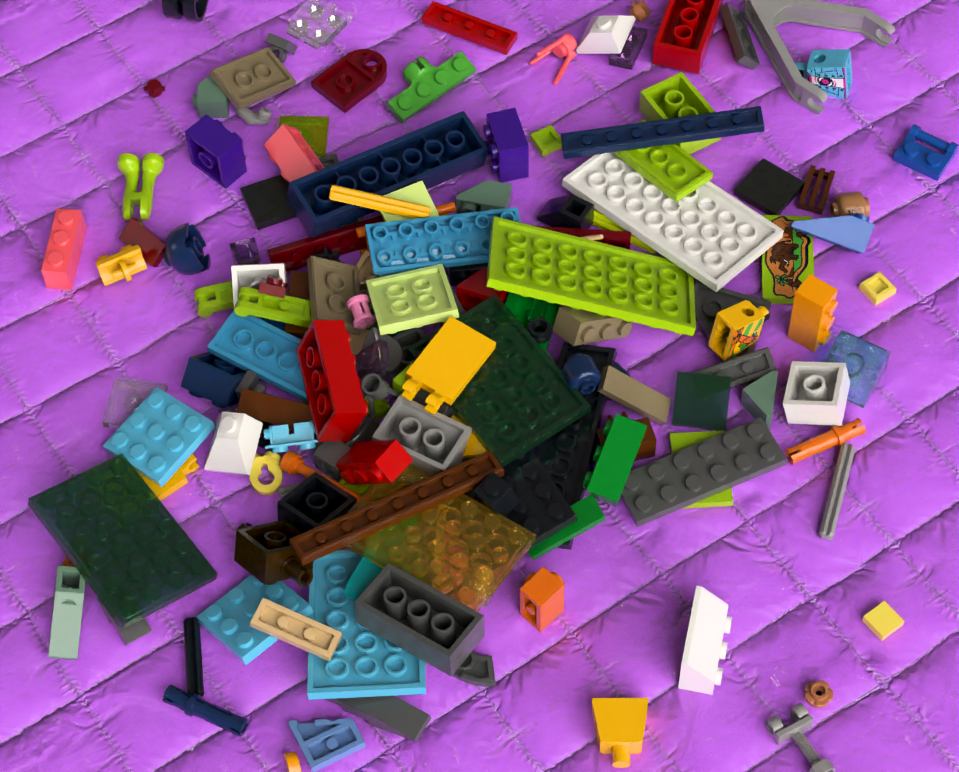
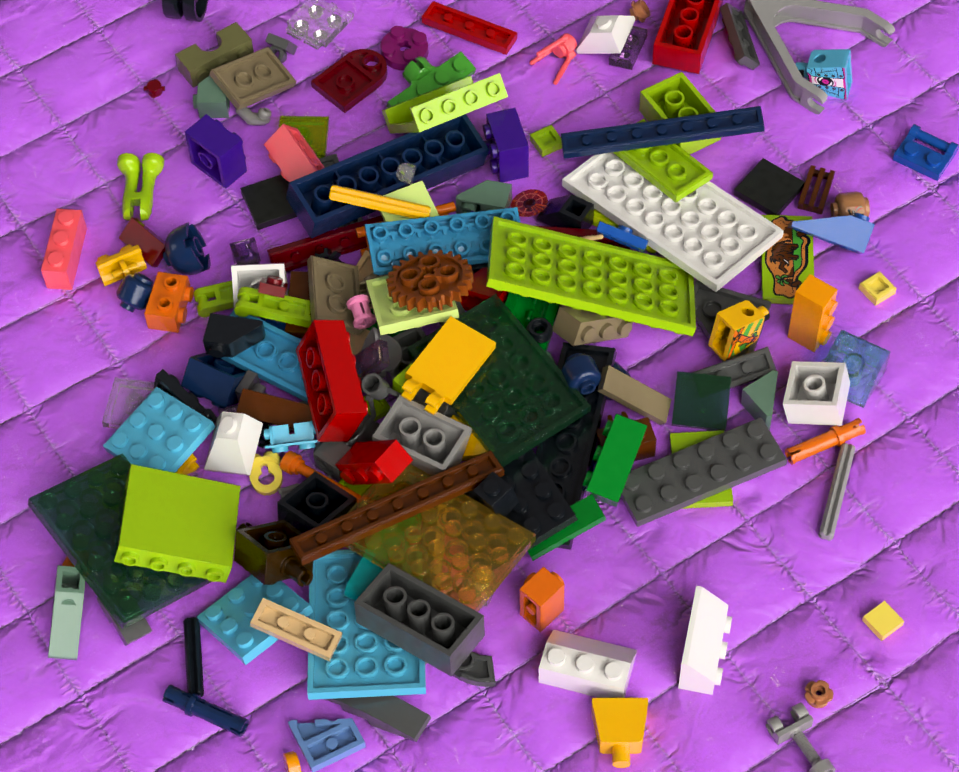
(134, 291): none -> dark blue head
(168, 302): none -> orange brick
(172, 386): none -> black hinge
(178, 524): none -> lime panel
(197, 64): none -> olive arch
(231, 335): none -> black slope
(403, 37): none -> magenta plate
(406, 172): none -> clear hinge
(430, 280): none -> dark orange gear
(444, 104): none -> panel
(530, 202): none -> clear red piece
(586, 665): none -> white slope
(622, 235): none -> blue plate

